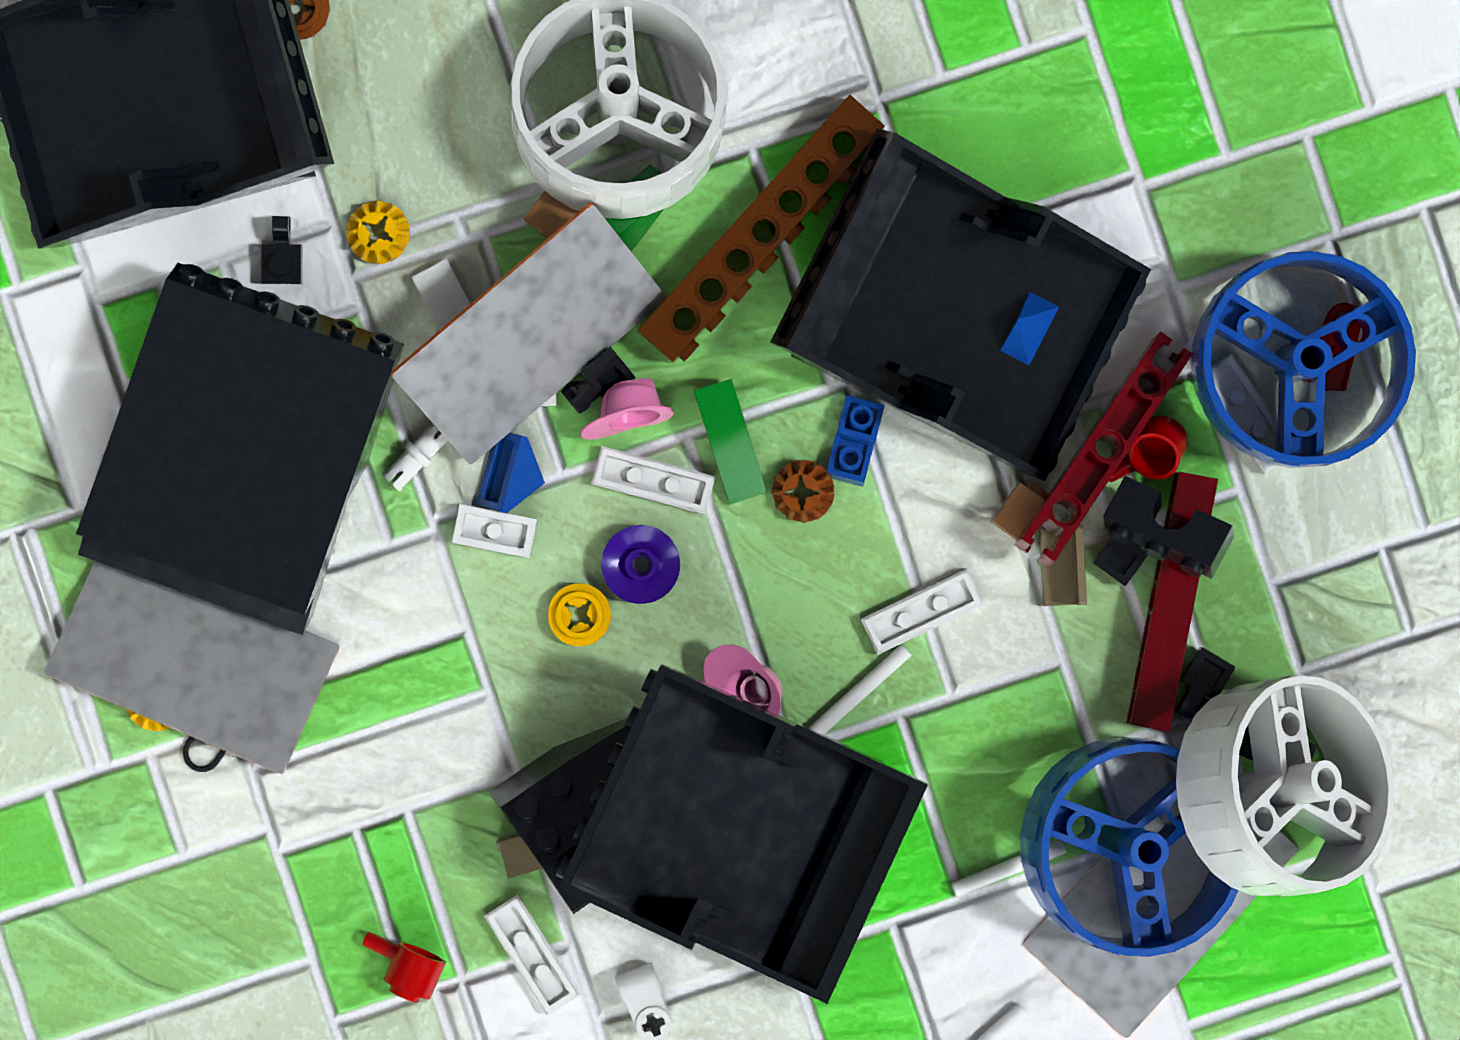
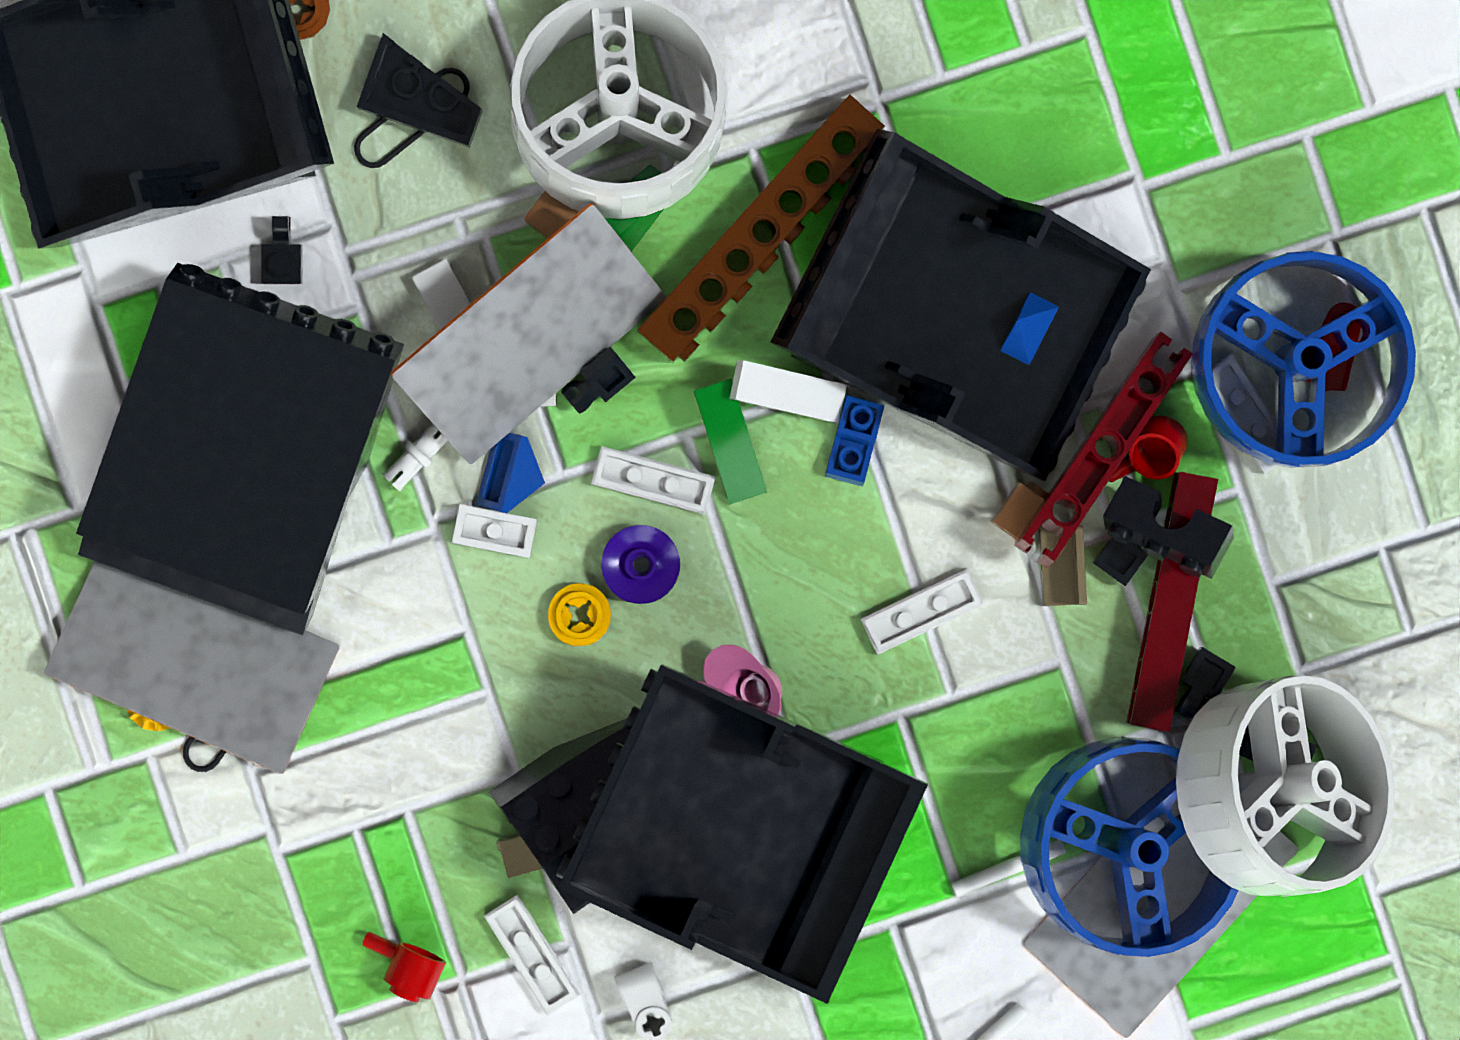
(363, 135): none -> black piece
(382, 250): yellow gear -> none
(416, 97): none -> black wing
(627, 407): bright pink piece -> none
(788, 391): none -> white tile
(815, 478): dark orange gear -> none
(861, 690): white bar -> none

